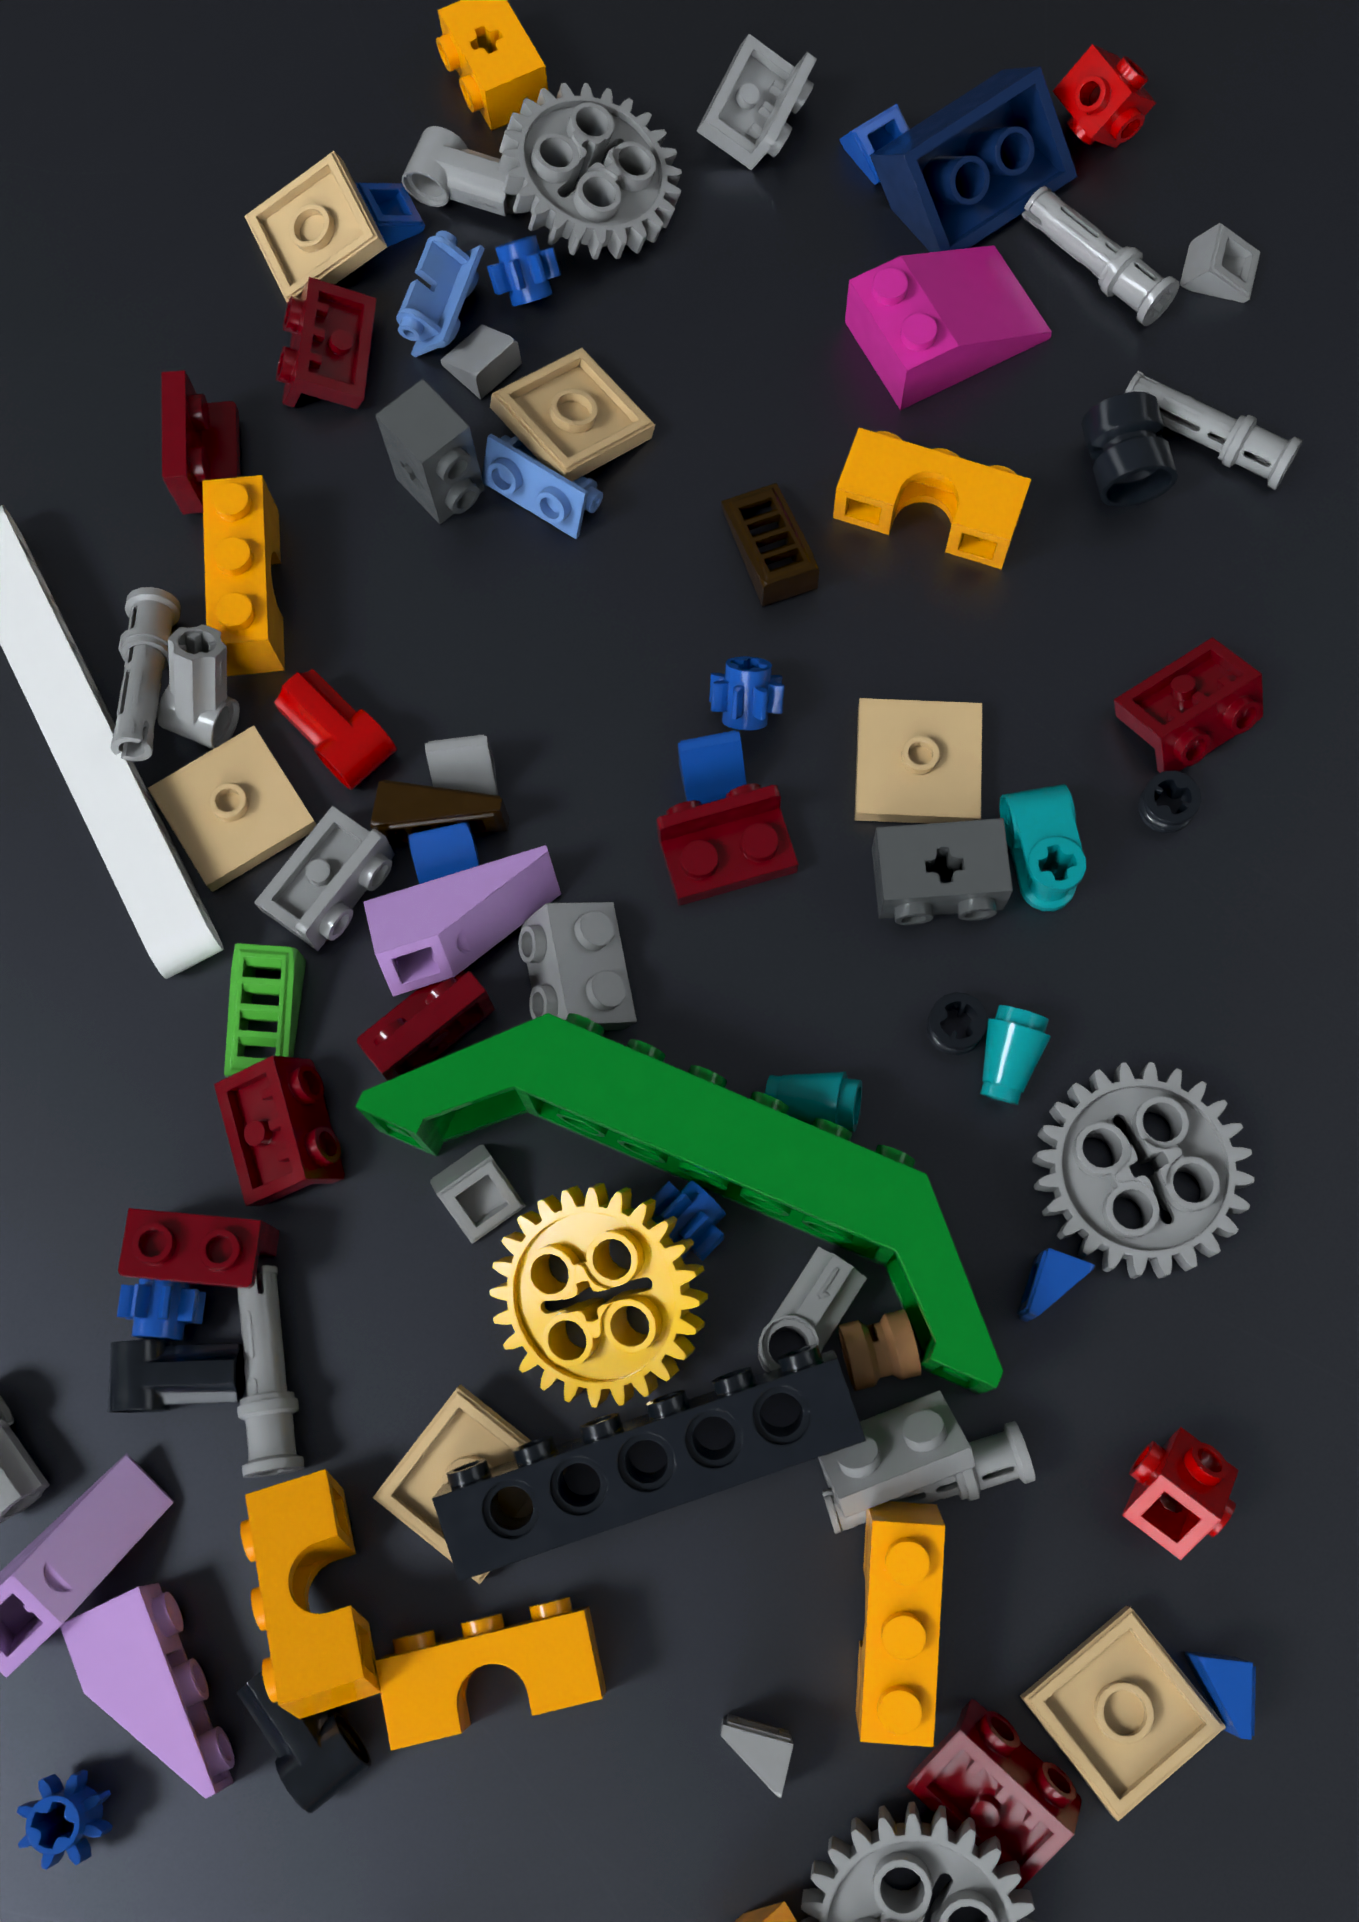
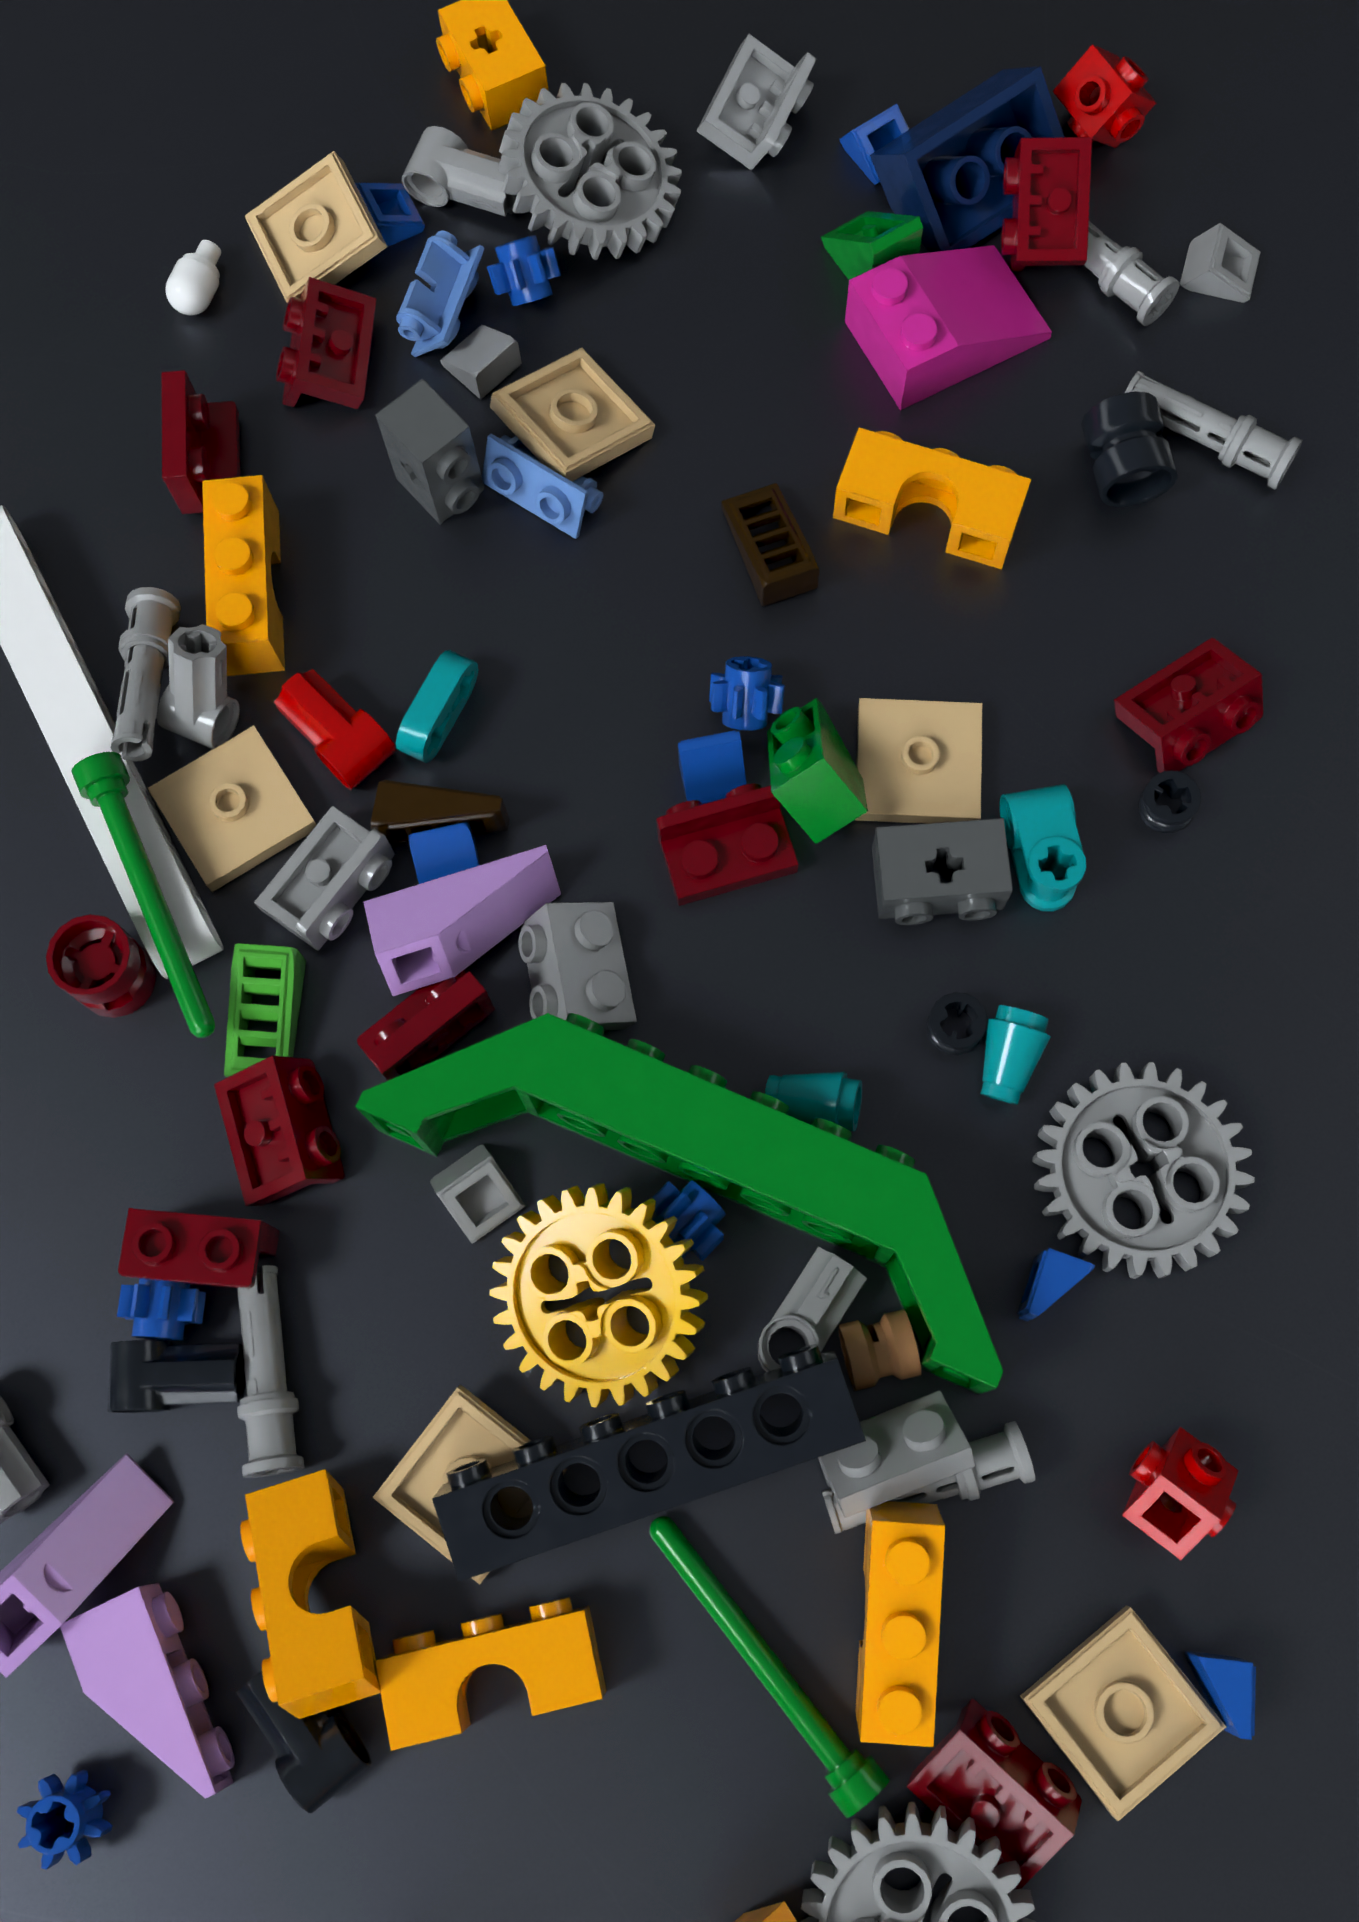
(101, 966): none -> dark red wheel
(104, 782): none -> green piece
(194, 279): none -> white cylinder
(437, 706): none -> teal beam
(462, 764): light grey slope -> none
(761, 1747): light grey slope -> none
(814, 771): none -> green slope
(852, 1777): none -> green piece
(872, 241): none -> green slope
(1049, 202): none -> dark red bracket

